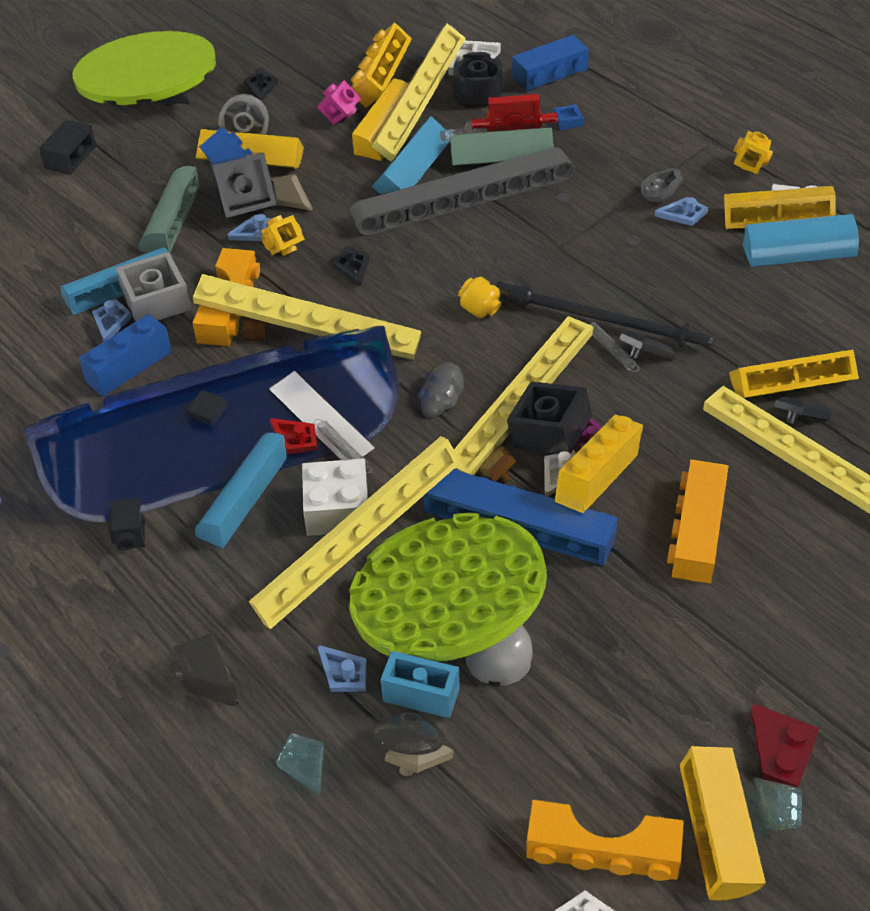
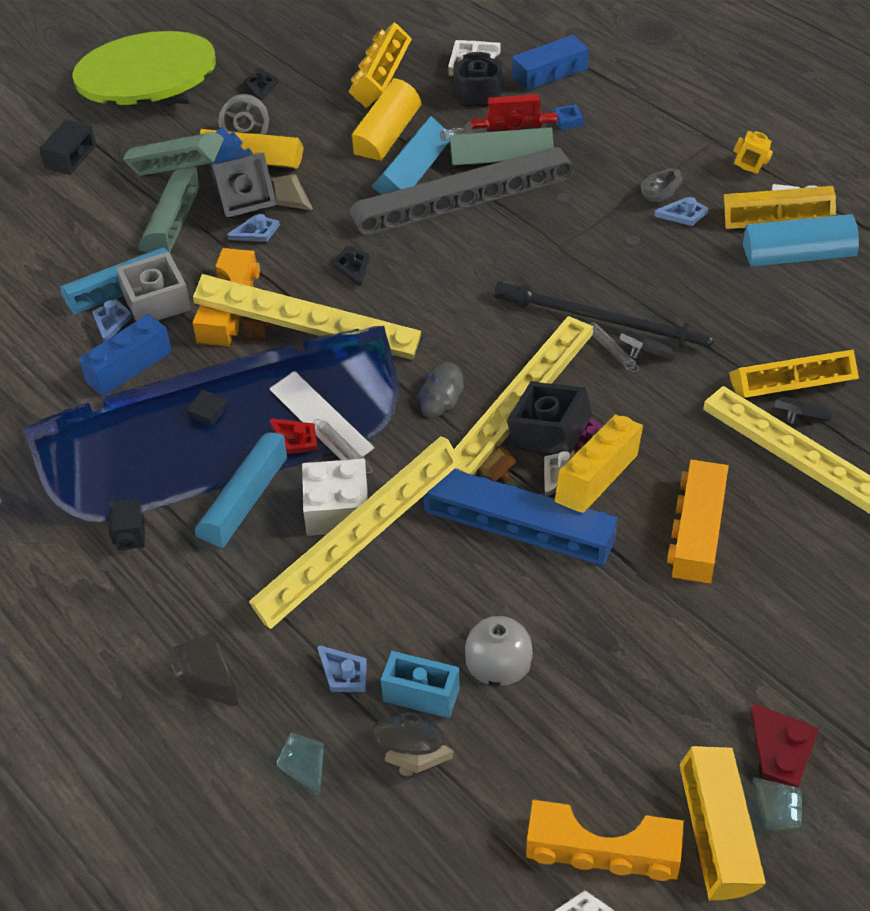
(174, 153): none -> sand green brick
(282, 235): yellow brick -> none
(338, 102): dark pink brick -> none
(418, 93): light yellow plate -> none
(448, 587): lime tile -> none
(479, 297): yellow head -> none

